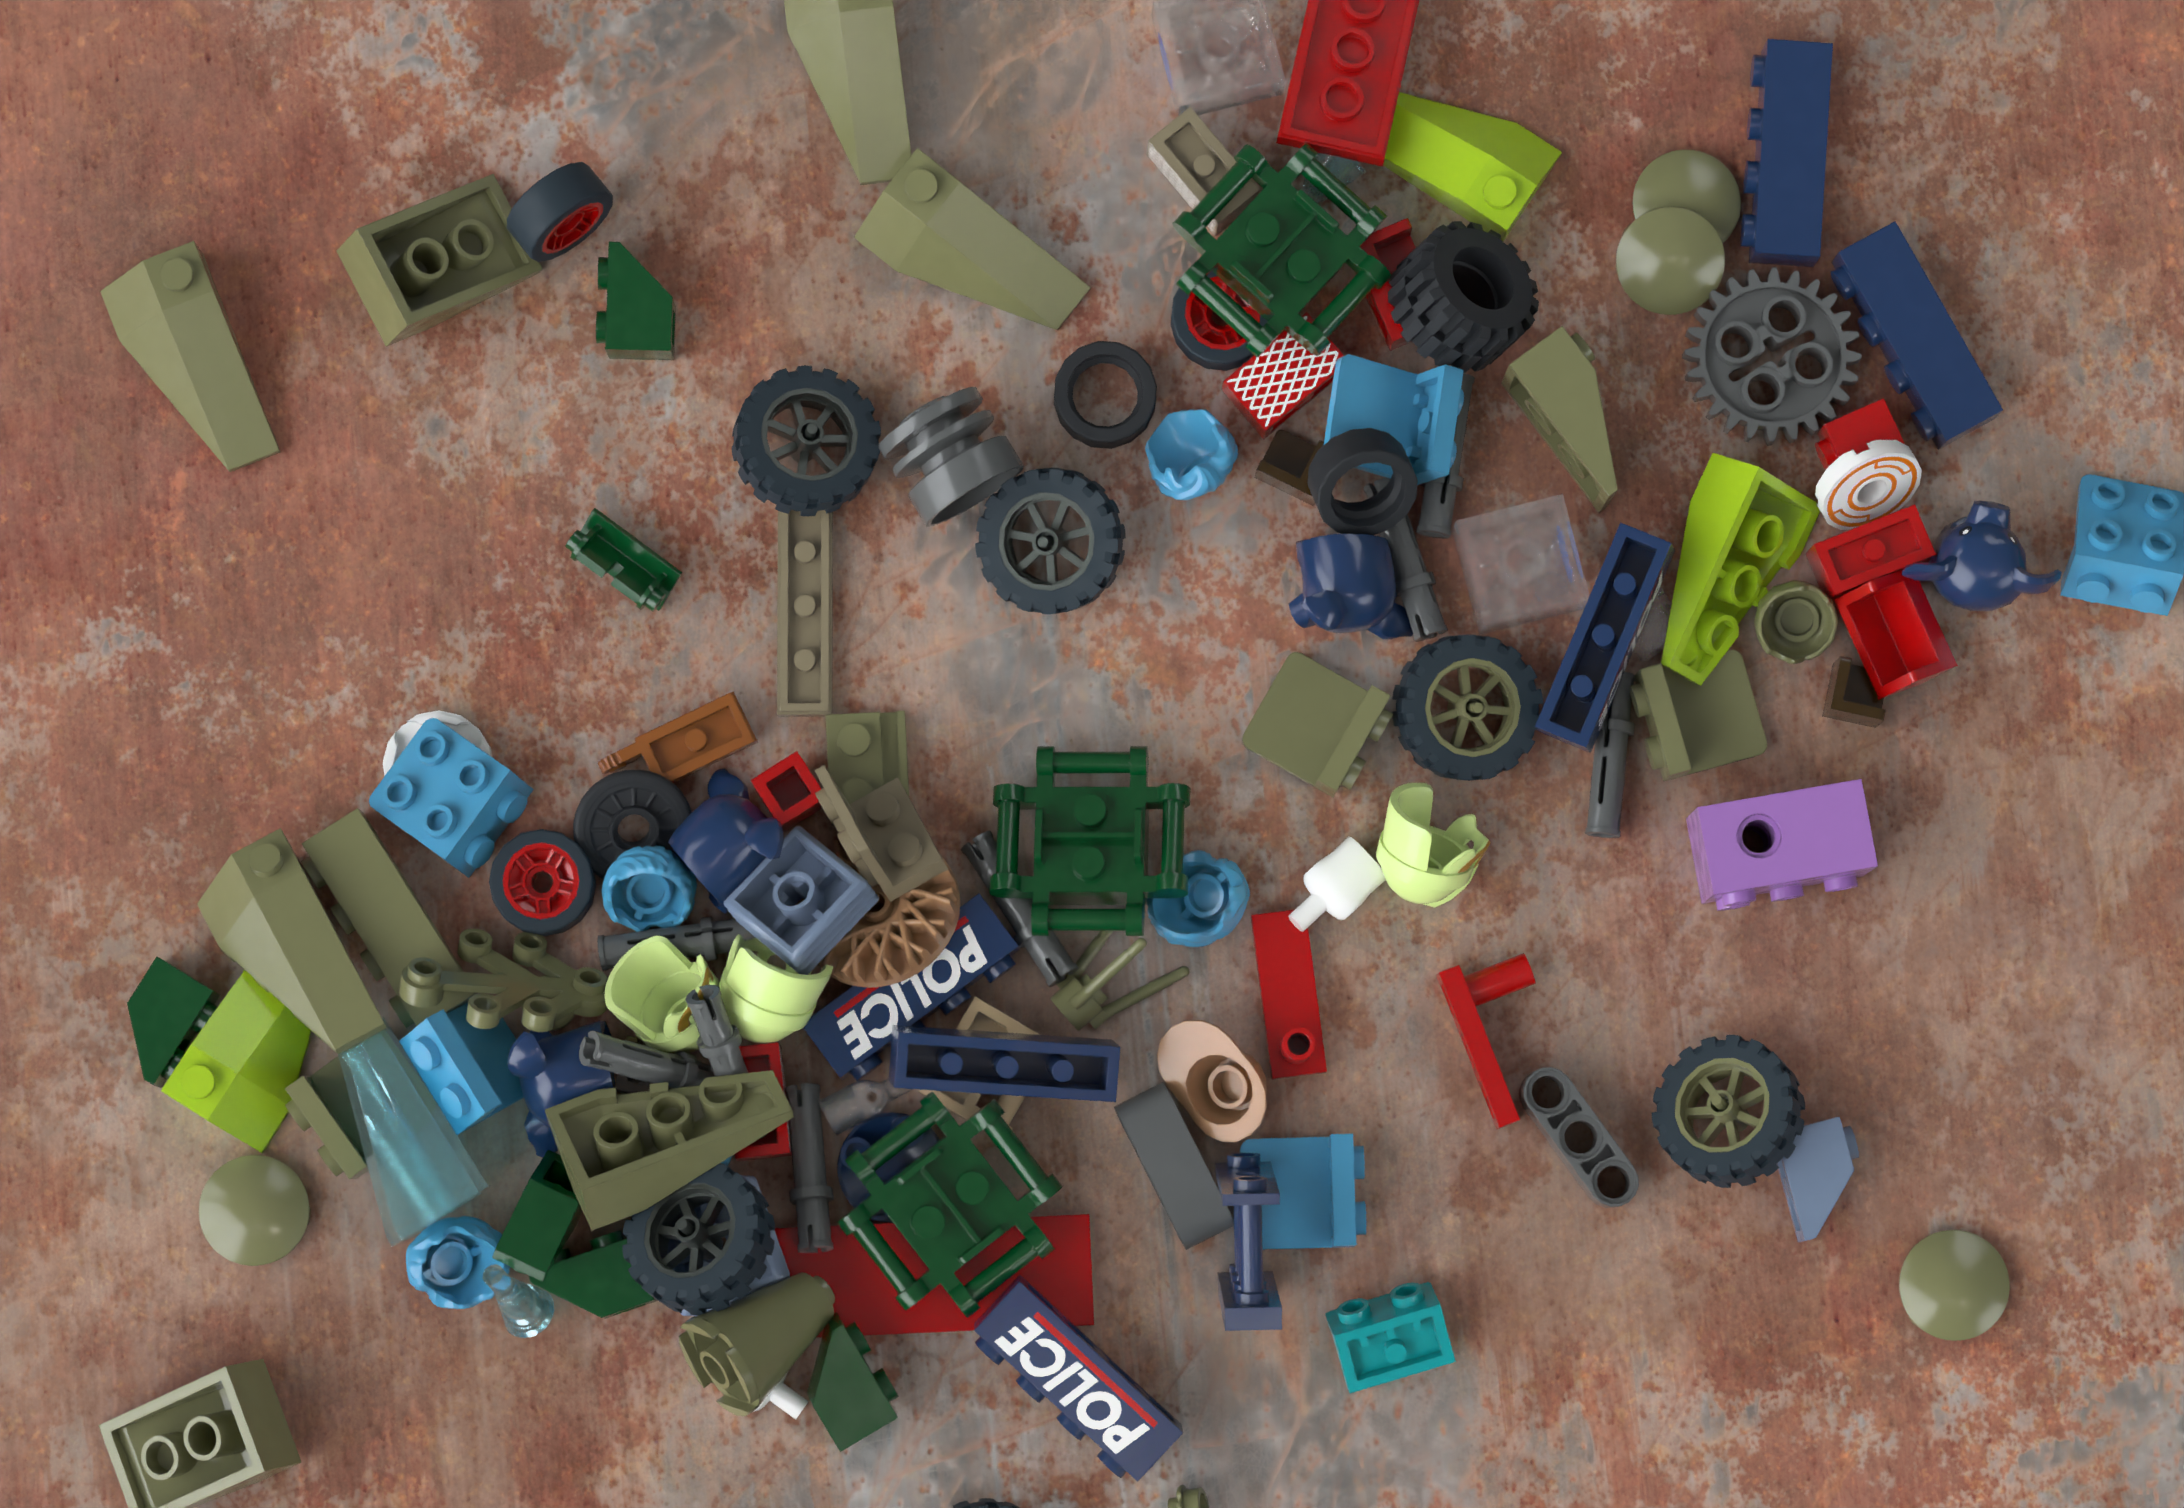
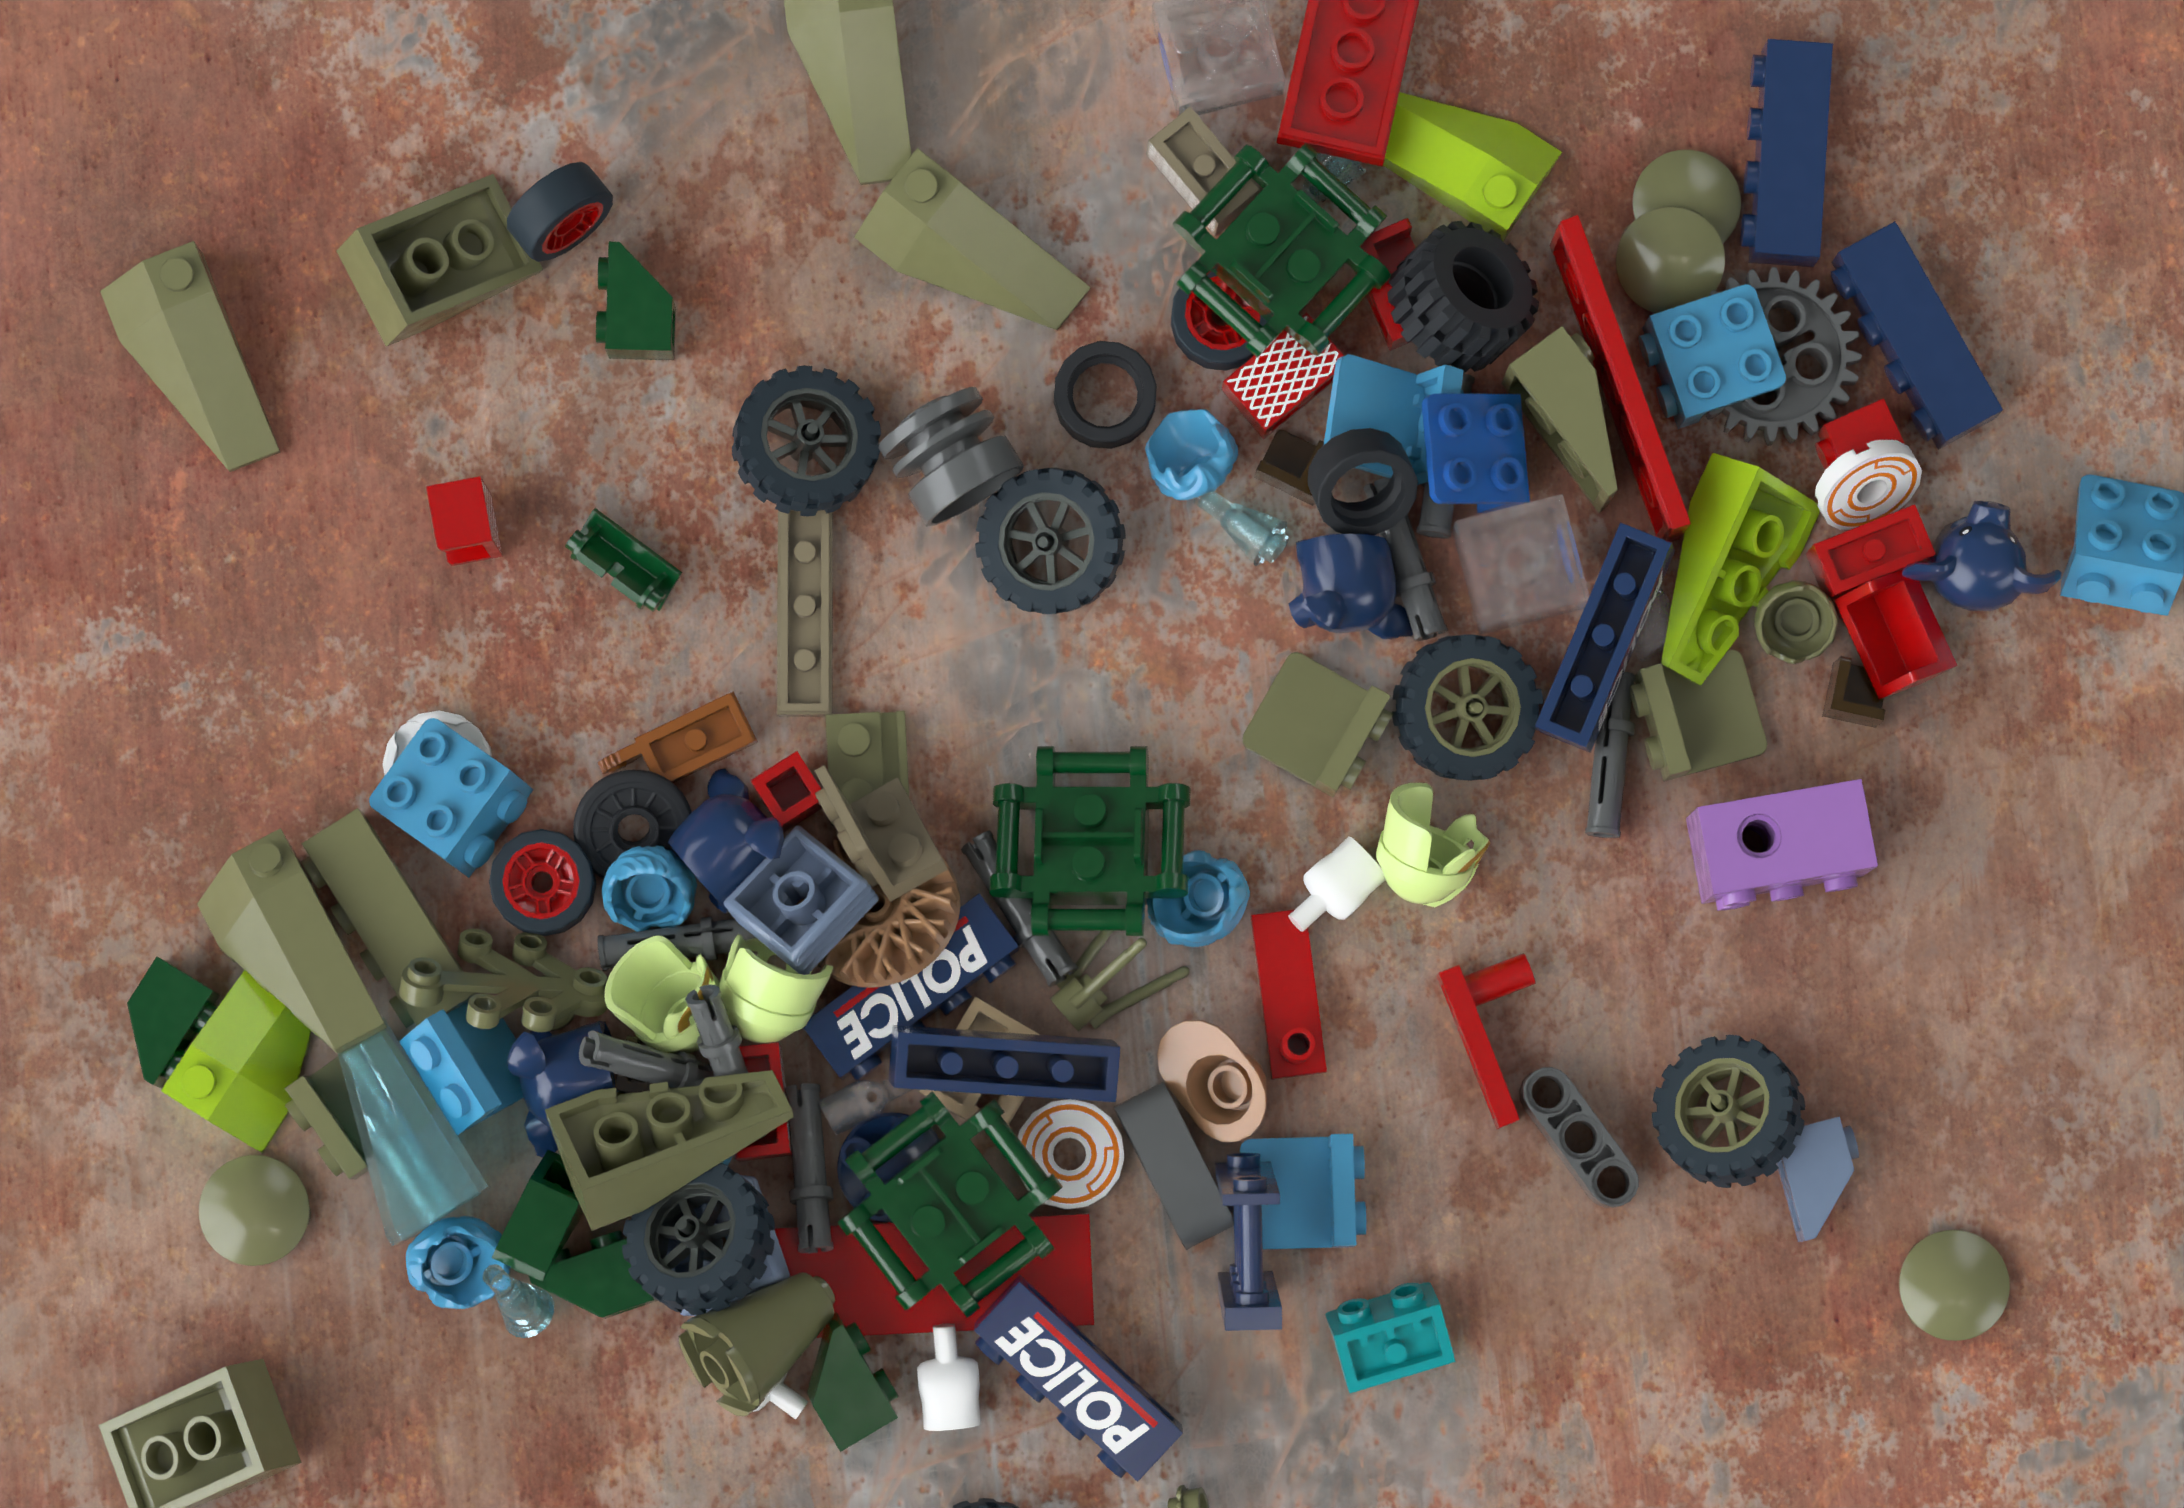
(464, 520): none -> red panel
(948, 1385): none -> white piece
(1094, 1131): none -> white tile
(1253, 531): none -> clear light blue cone
(1475, 450): none -> blue bracket
(1619, 381): none -> red tile
(1711, 354): none -> dark azure bracket

